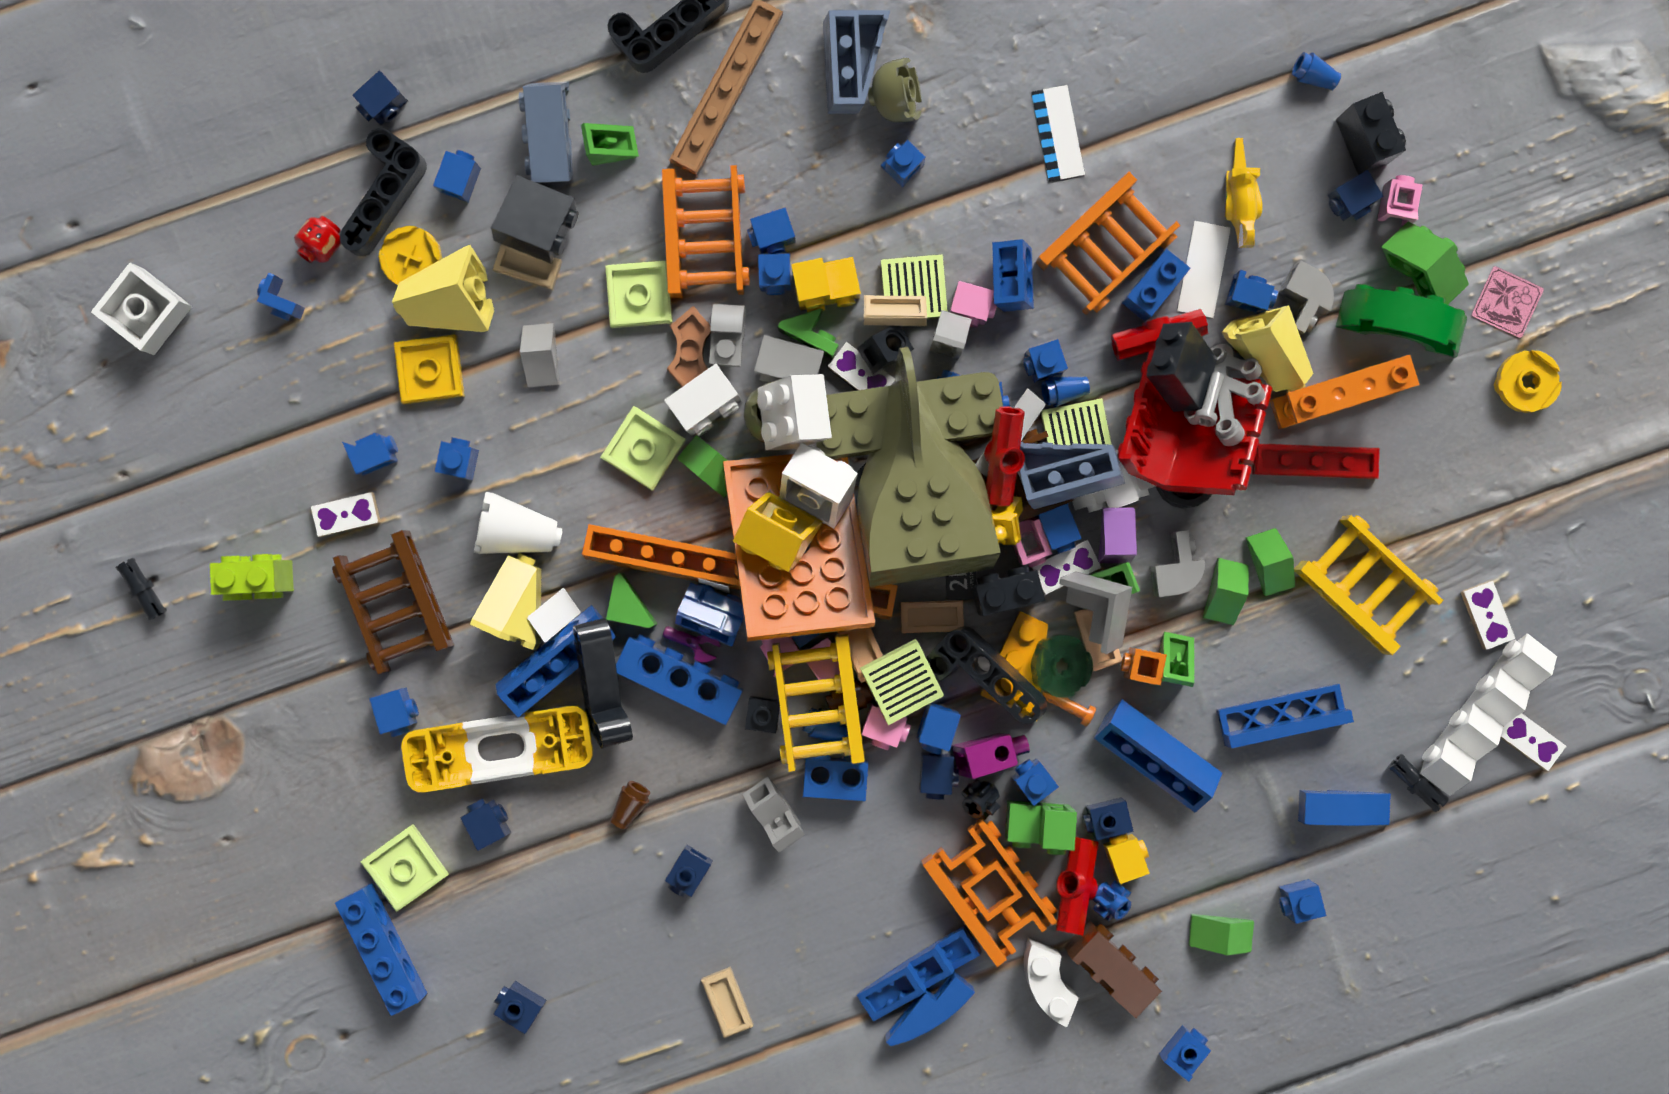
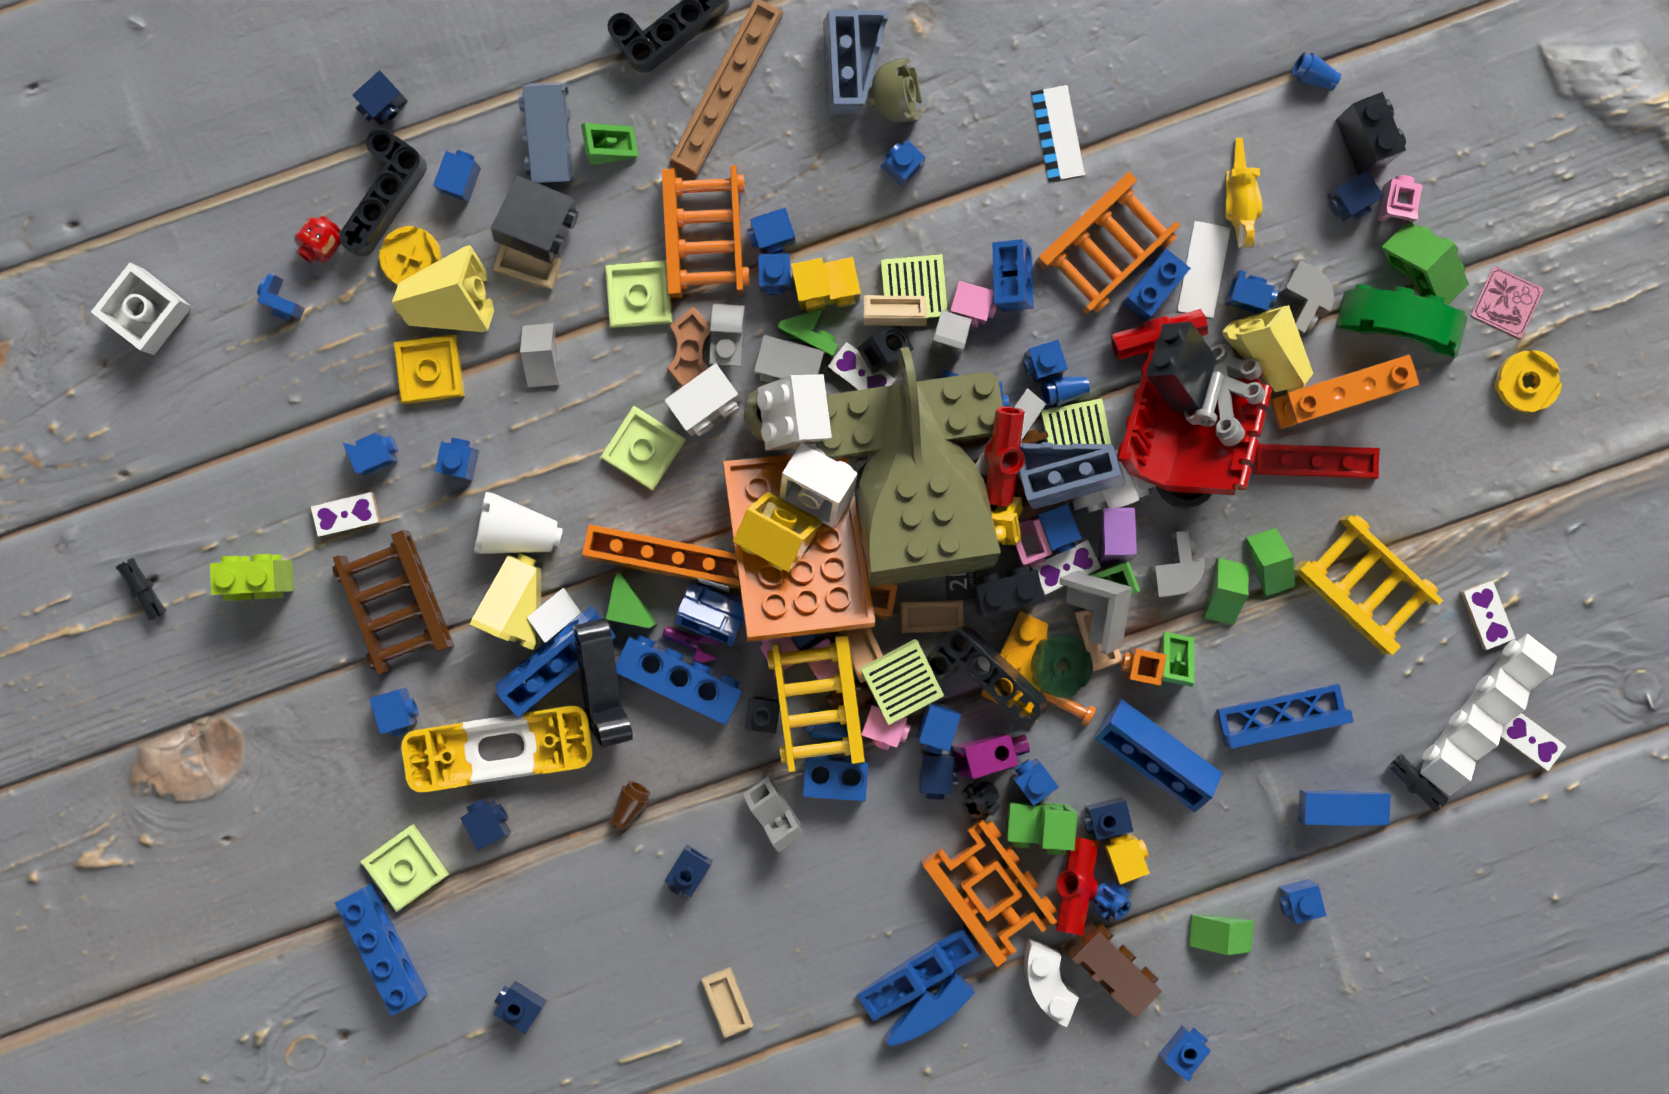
(705, 463): bright green slope -> none

